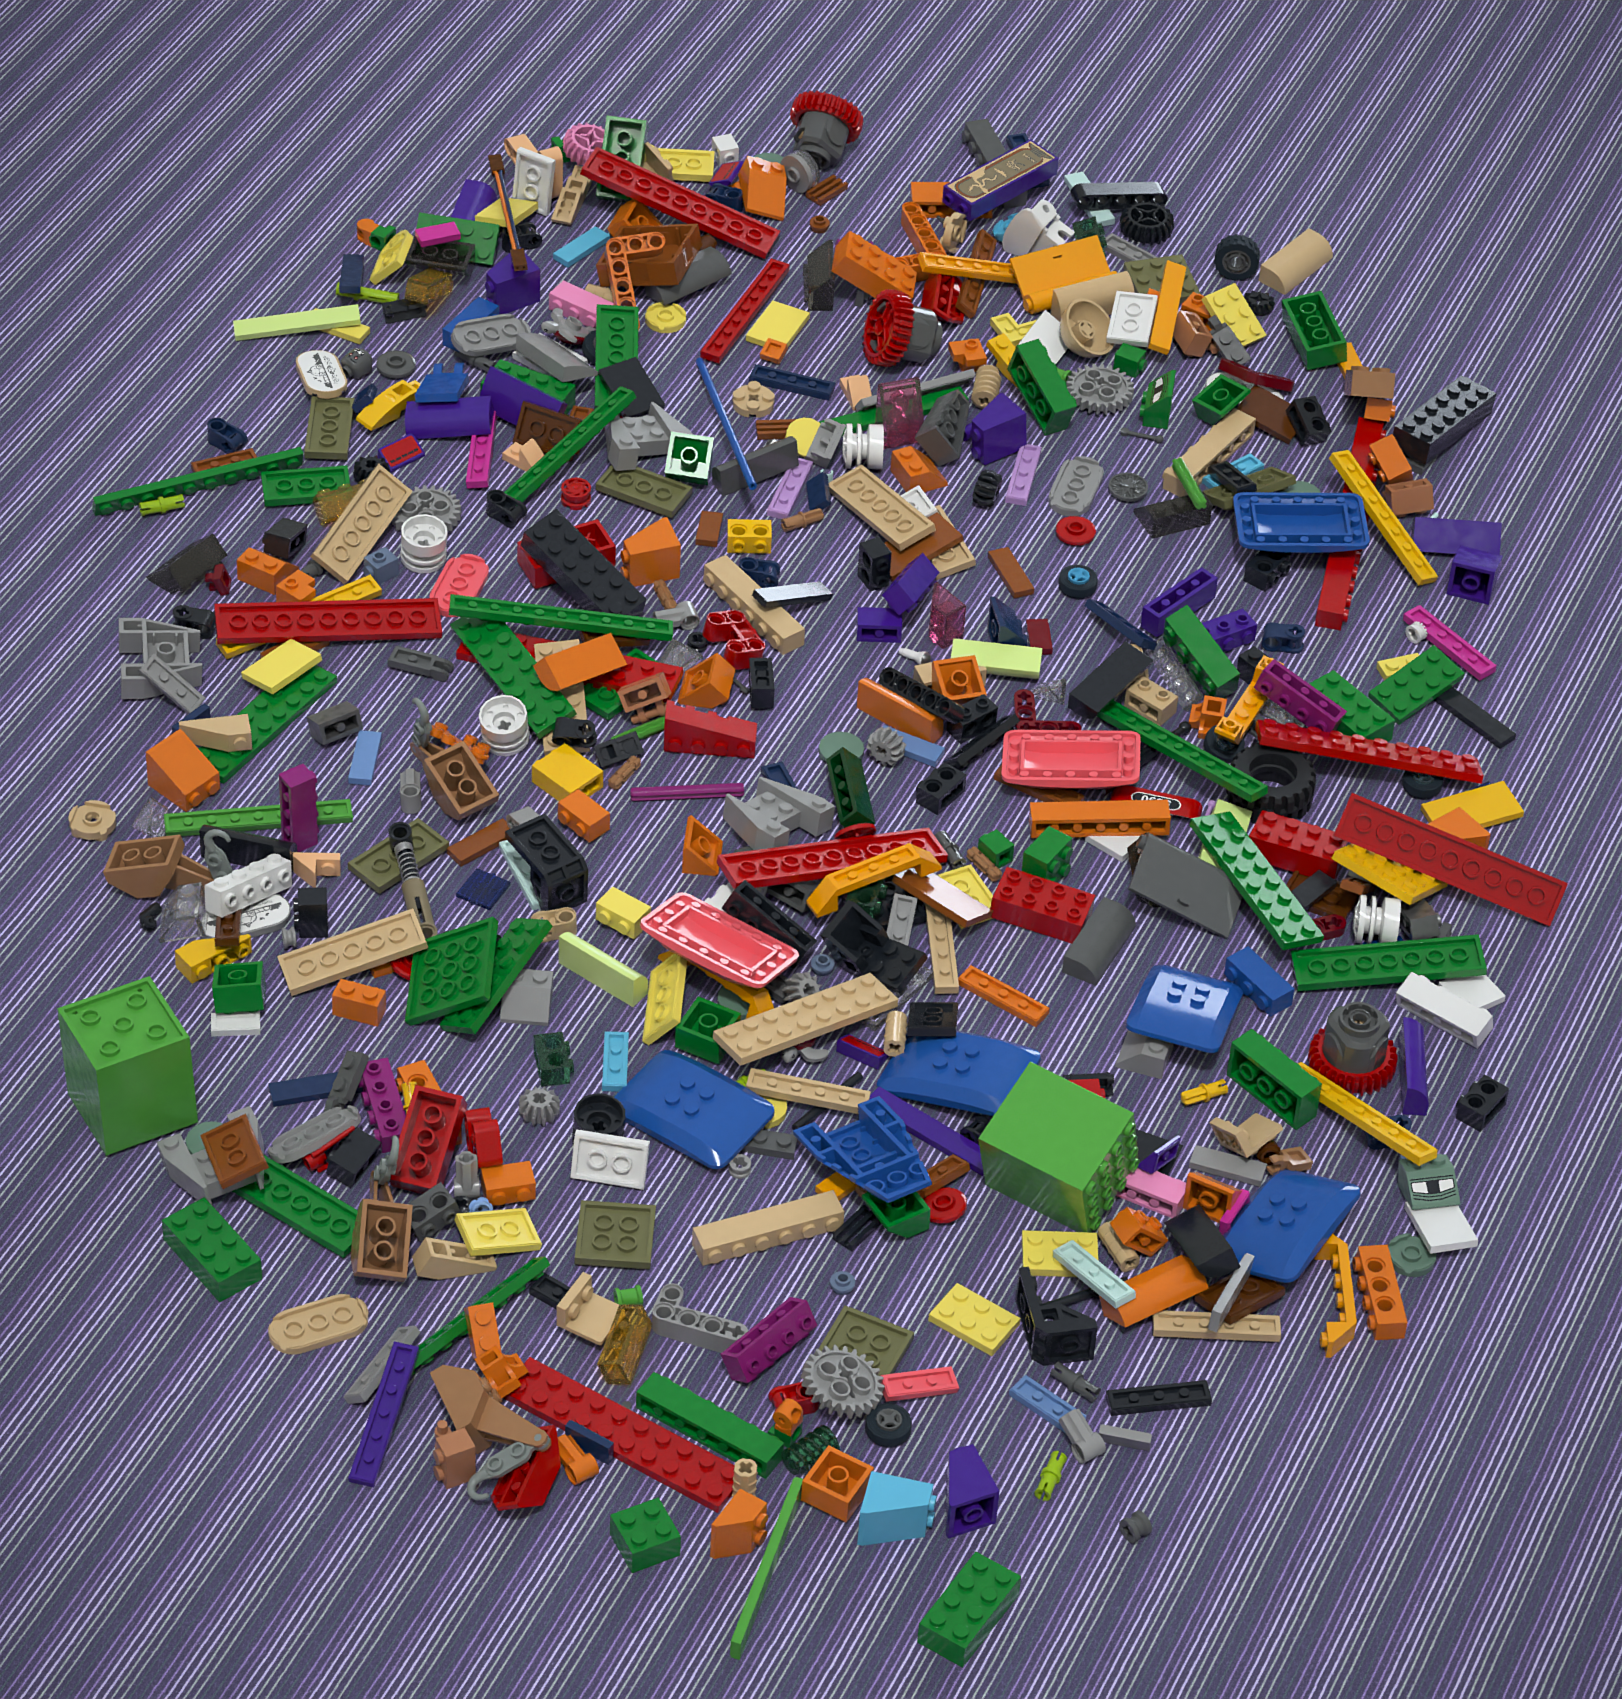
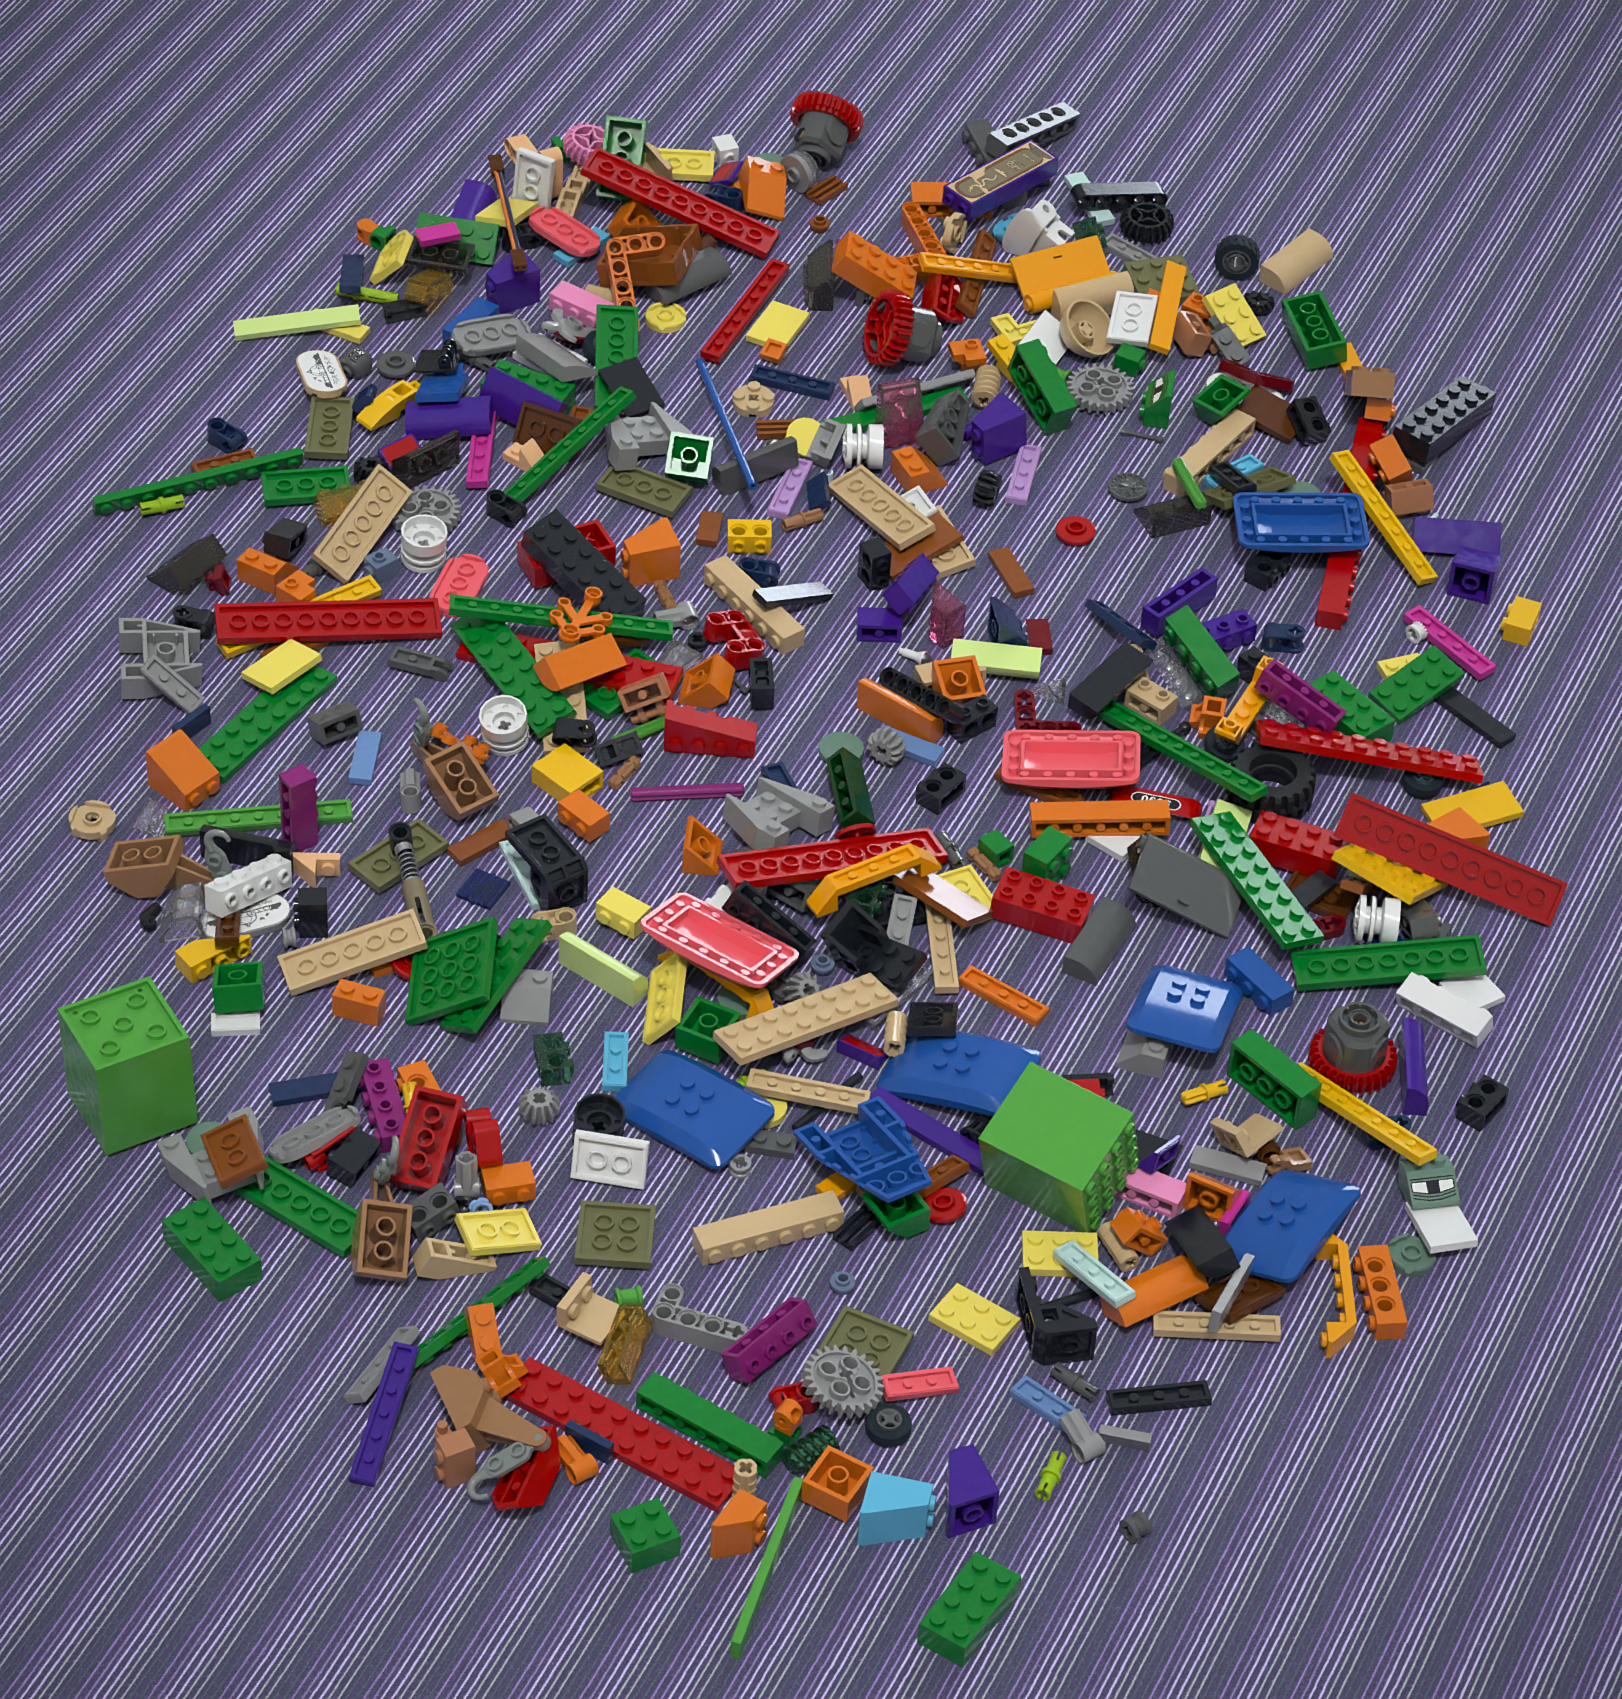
(220, 733): tan slope -> none
(318, 1324): tan tile -> none
(428, 460): none -> clear smoke slope
(439, 360): none -> black hinge
(564, 231): none -> coral tile
(570, 632): none -> orange plant
(576, 493): red wheel -> none
(985, 739): black plate -> none
(1039, 127): none -> dark grey brick
(1076, 486): light grey tile -> none
(1078, 581): black wheel -> none
(1521, 621): none -> yellow brick

